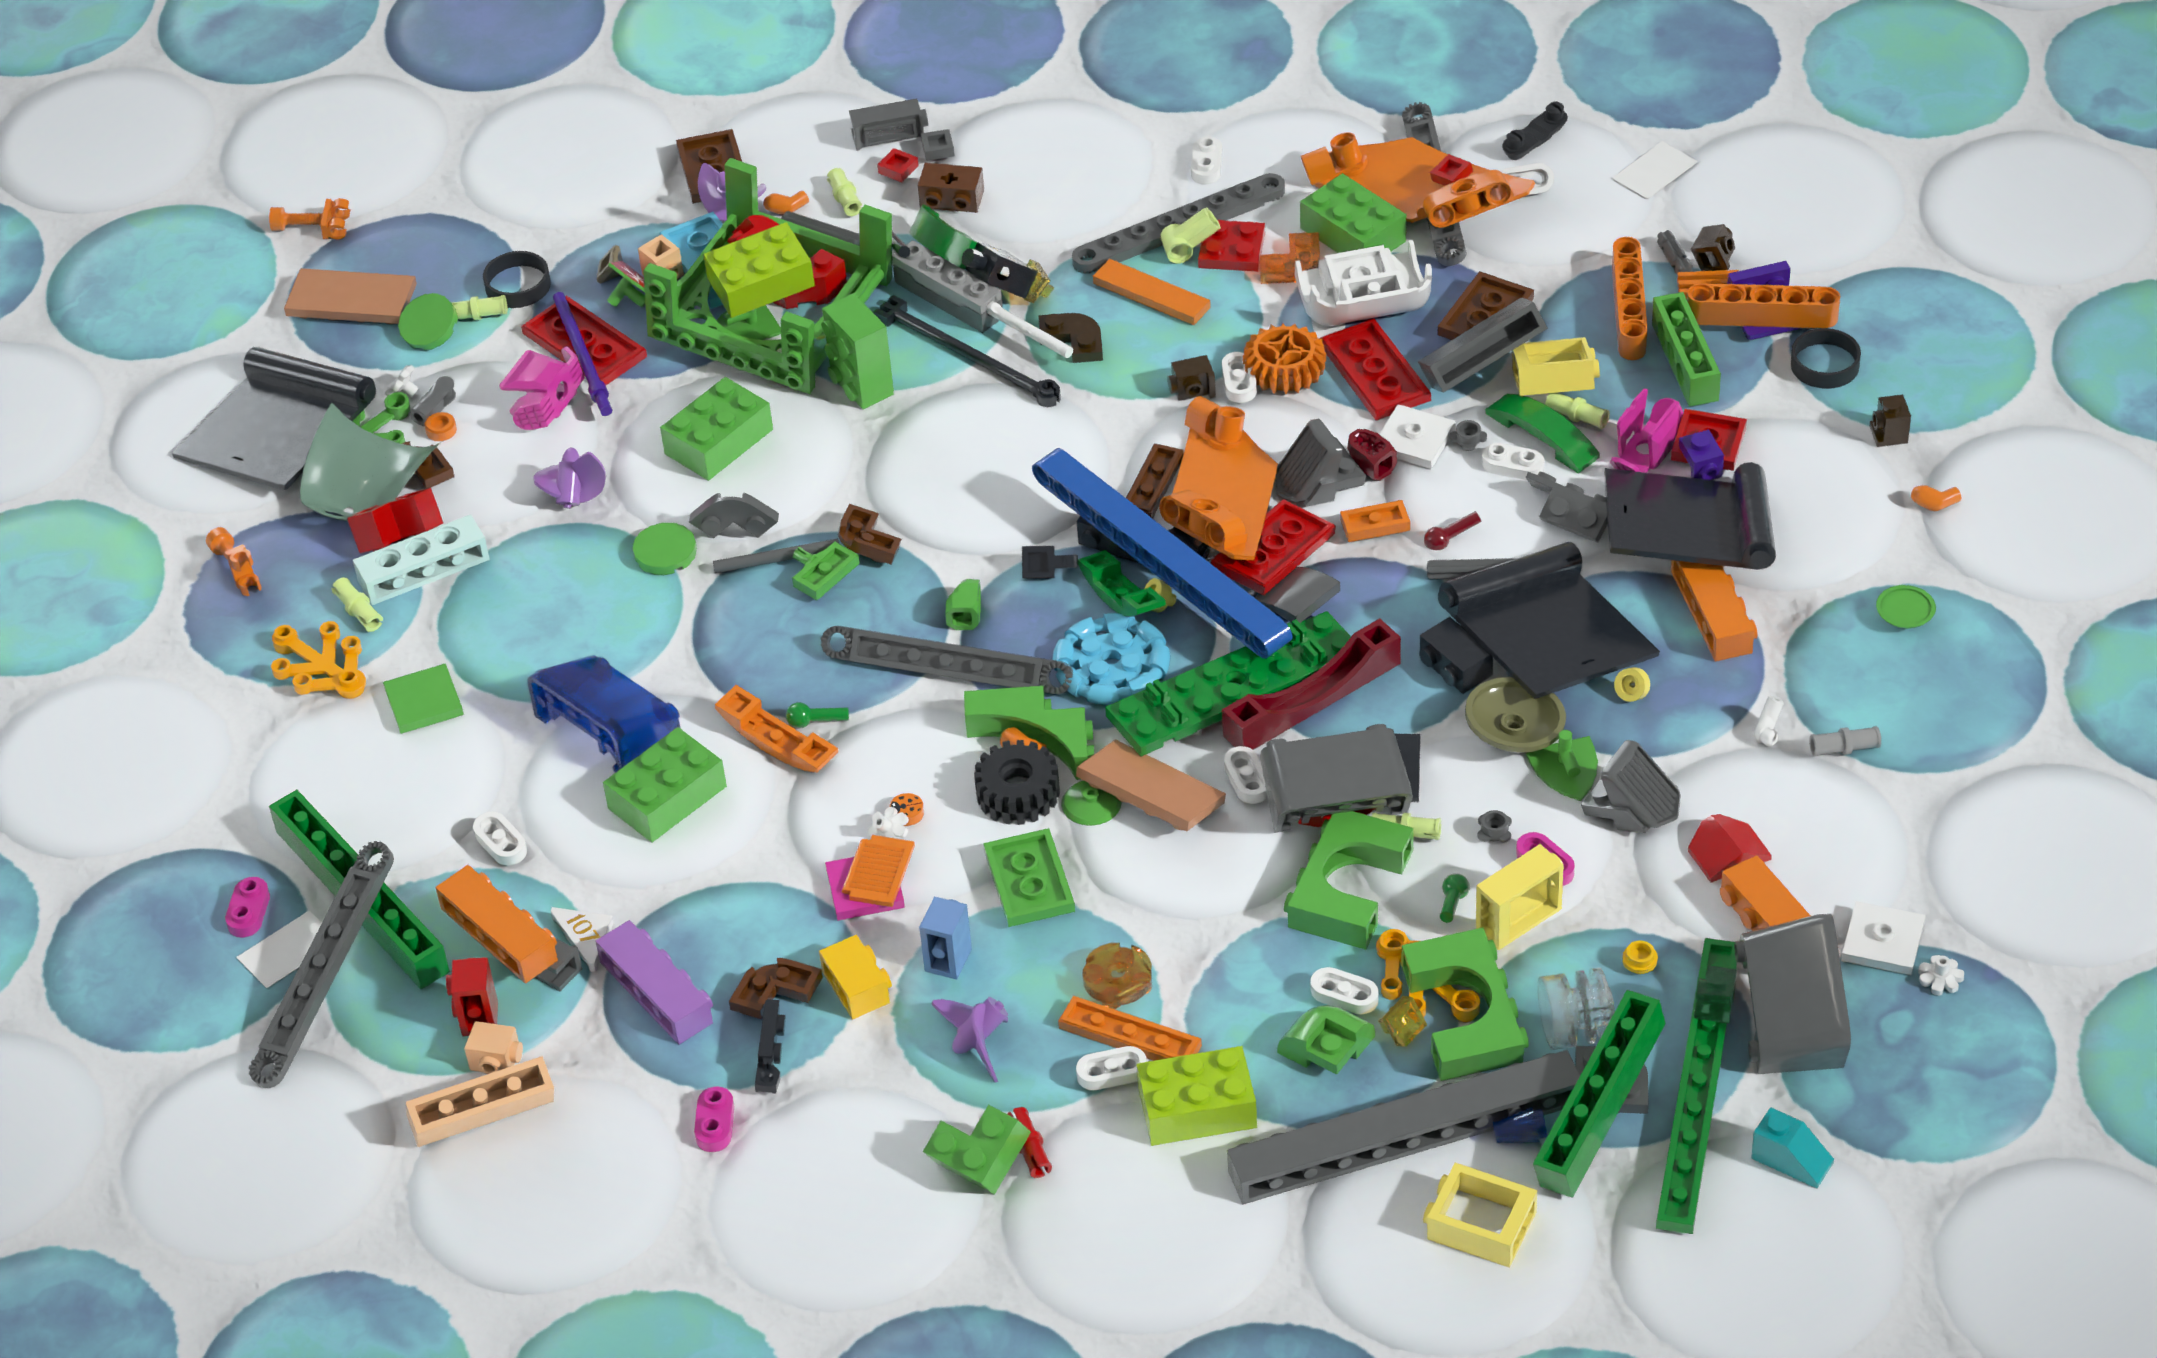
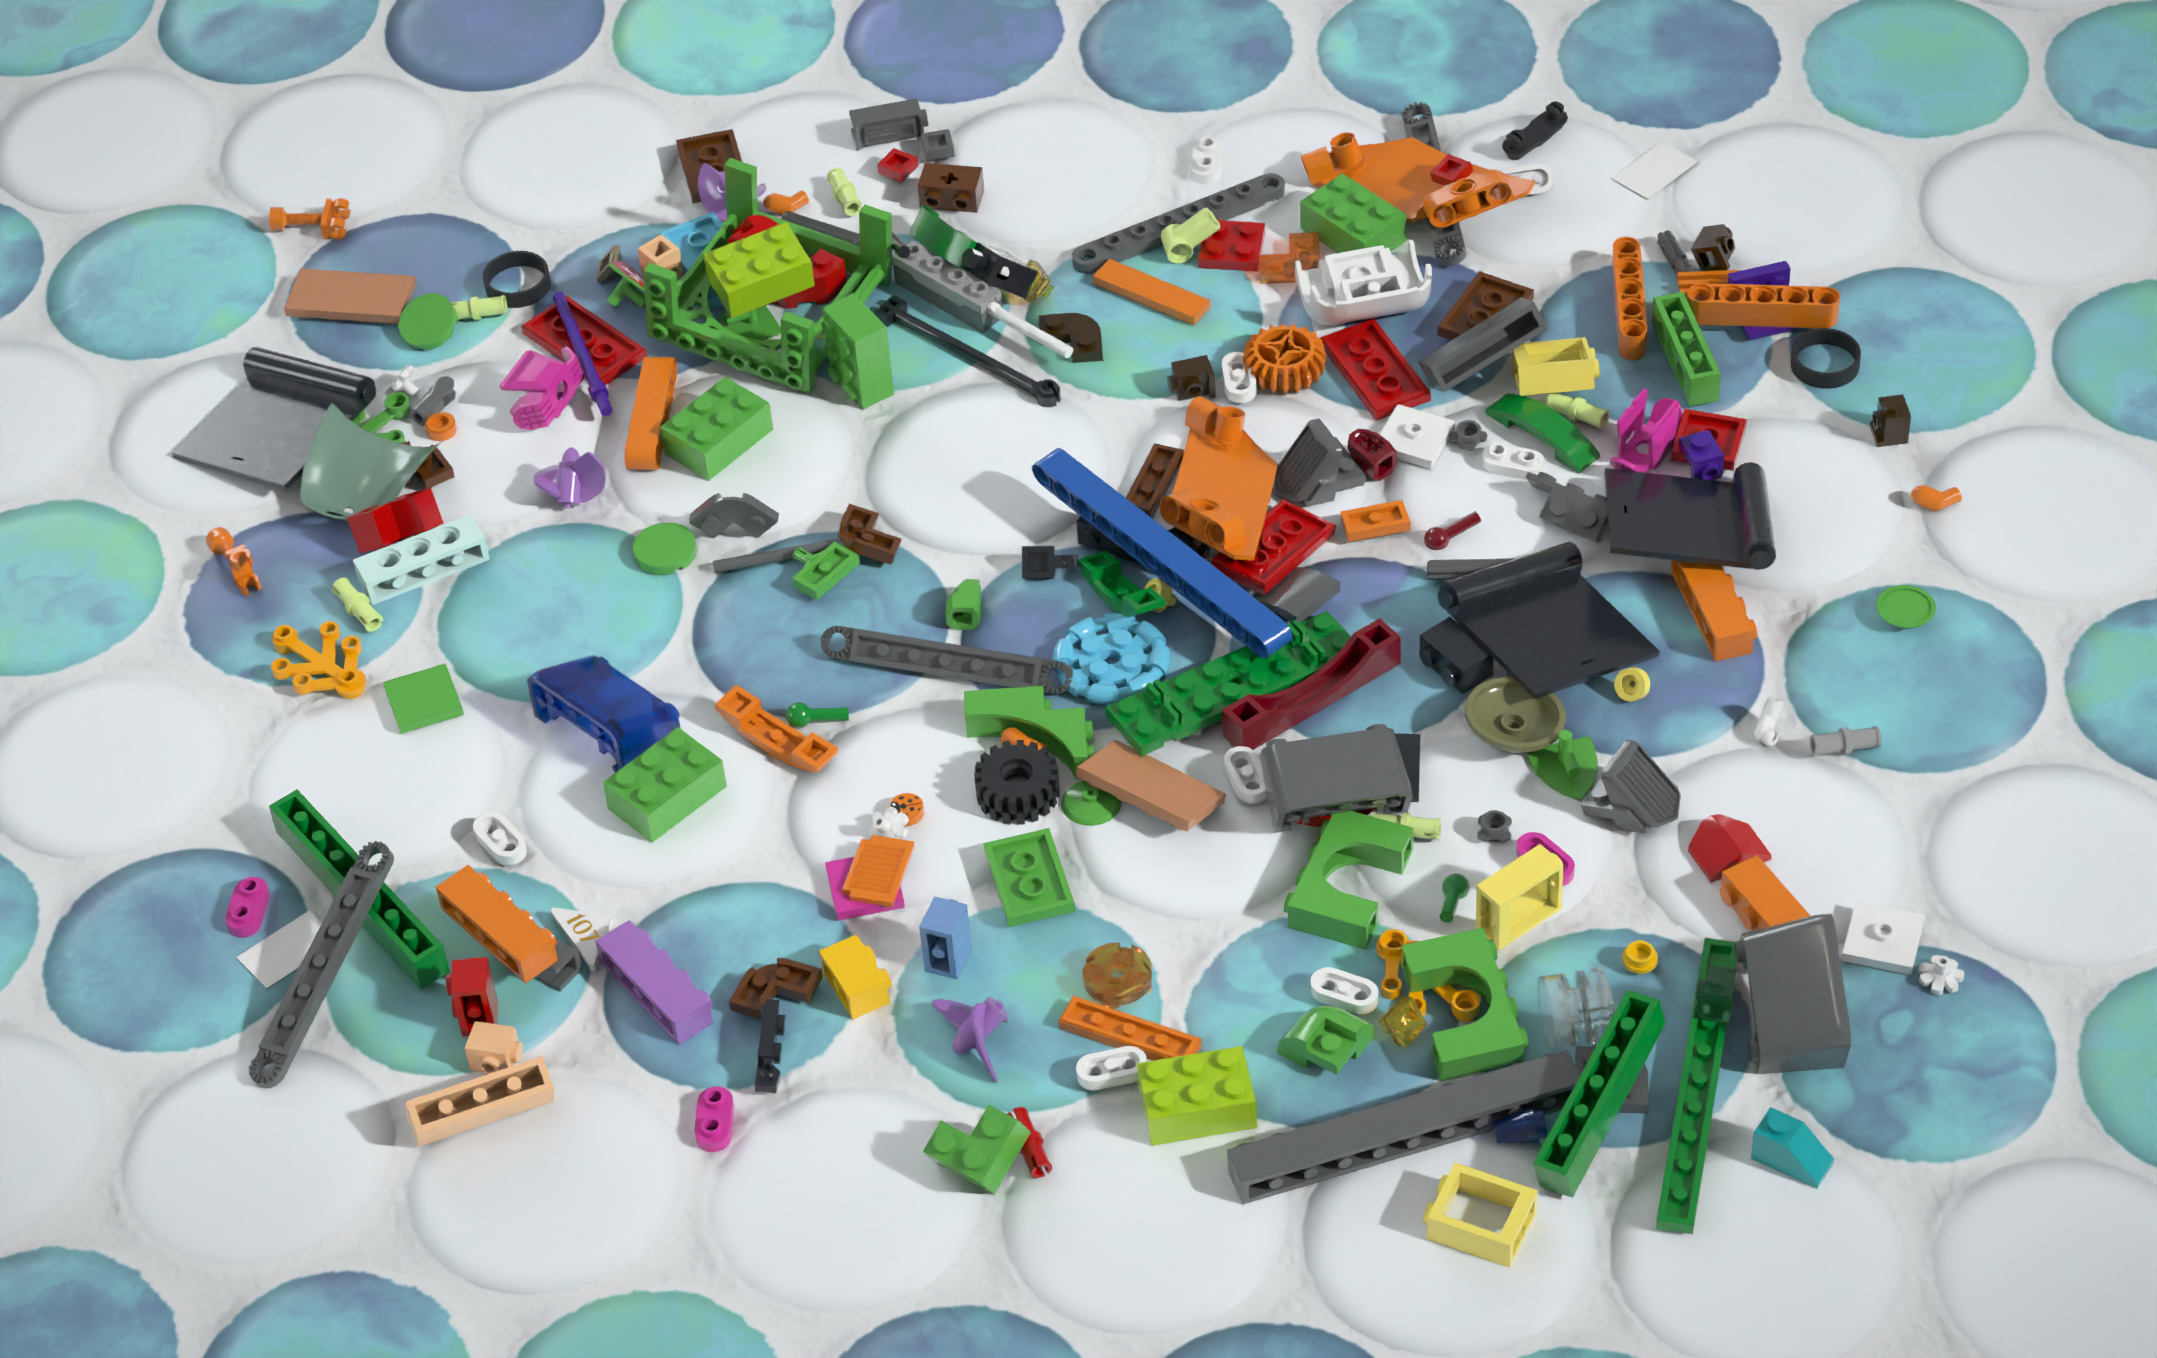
(650, 412): none -> orange beam

